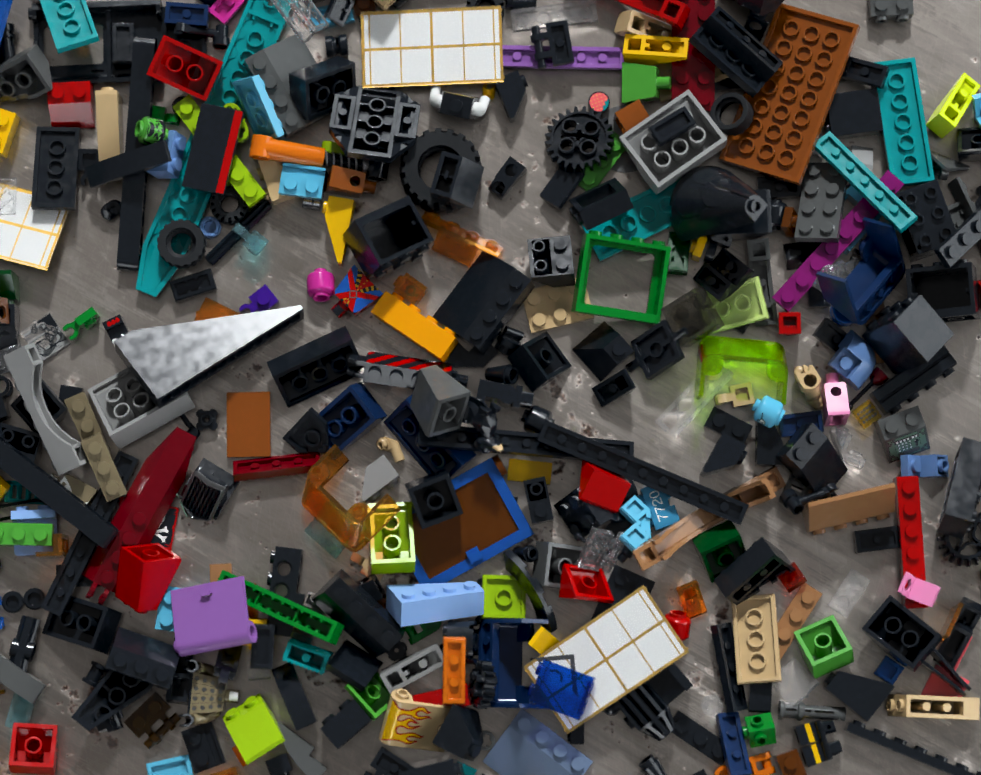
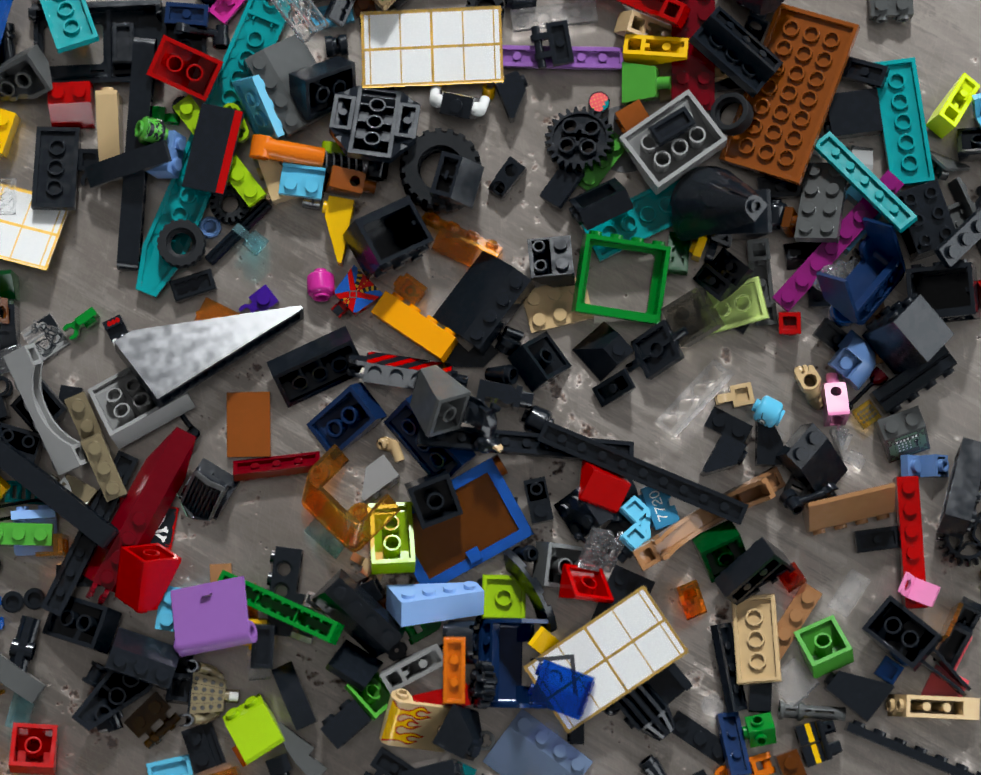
(111, 209): black piece -> none
(202, 424): black plate -> none
(227, 665): black hinge -> none
(307, 656): teal brick -> none
(309, 433): black plate -> none
(523, 470): yellow tile -> none
(680, 623): red head -> none
(716, 349): clear neon green windscreen -> none
(791, 422): dark blue plate -> none

